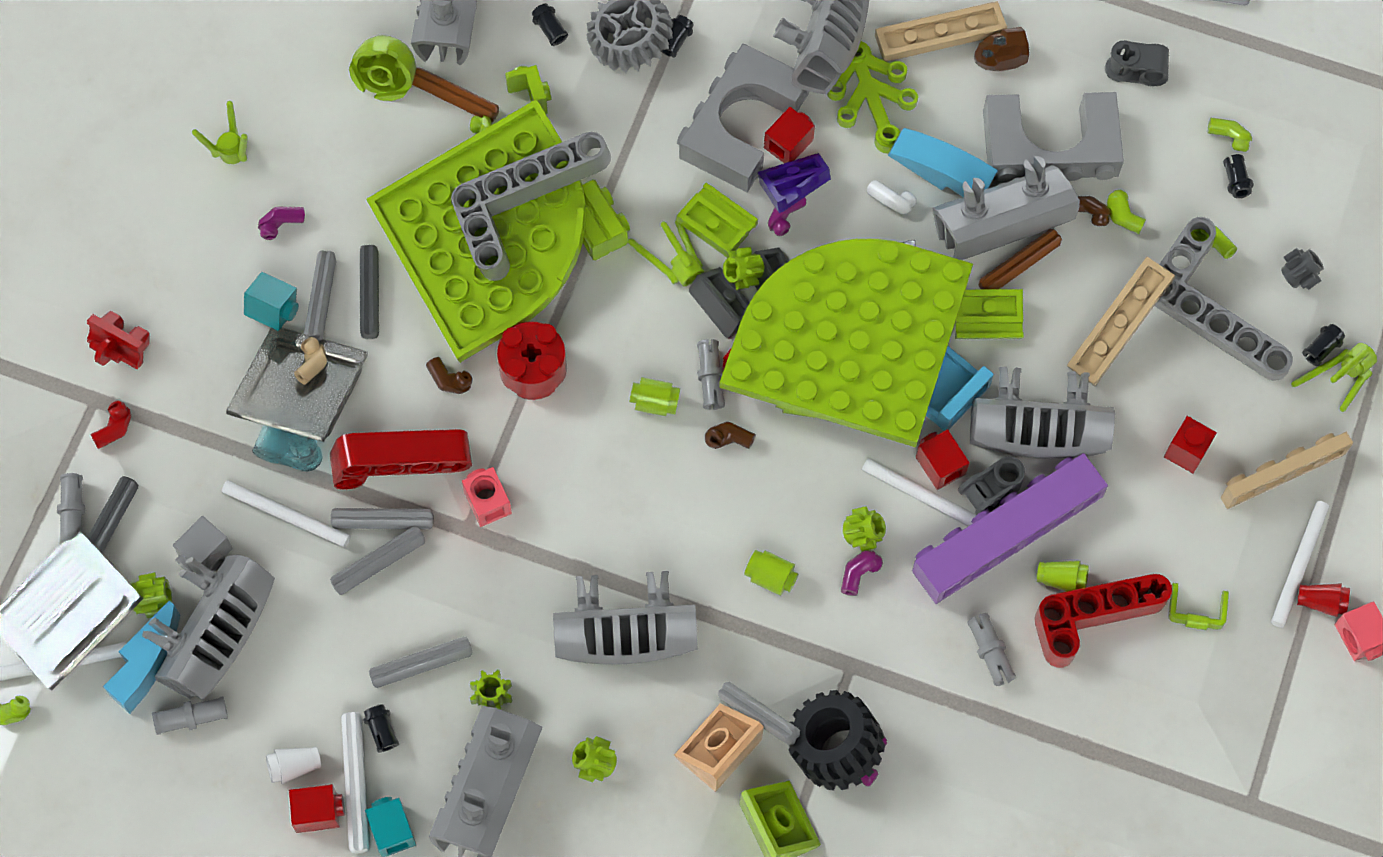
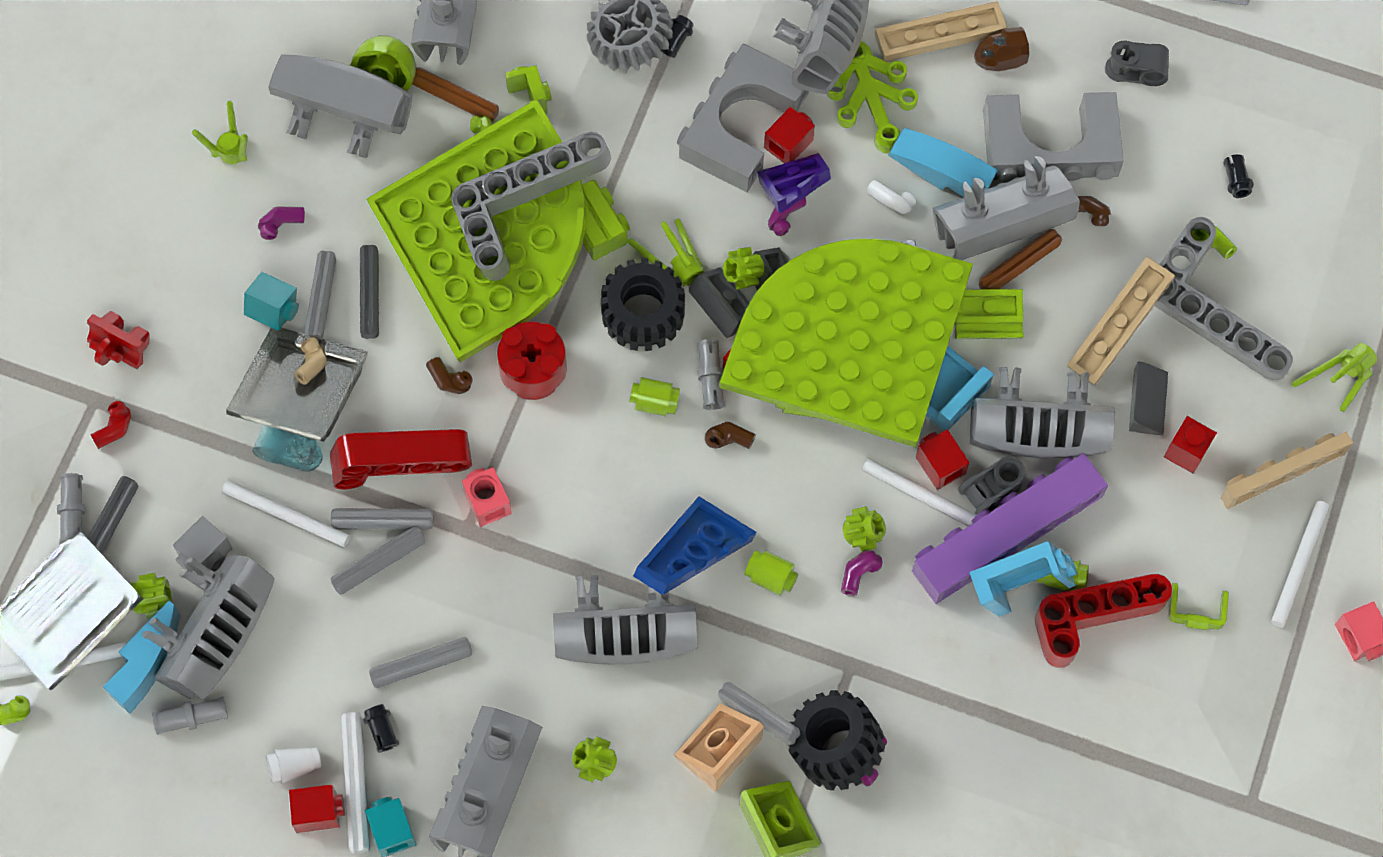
(342, 91): none -> light grey piece
(491, 681): lime gear -> none
(545, 17): black pin -> none
(642, 280): none -> black tyre
(692, 545): none -> blue wing
(717, 220): lime plate -> none
(991, 649): light grey pin -> none
(1020, 569): none -> medium azure panel
(1121, 213): lime arm -> none
(1148, 399): none -> dark grey slope
(1231, 129): lime arm -> none
(1302, 268): dark grey gear -> none
(1324, 344): black pin -> none
(1325, 598): red cone -> none

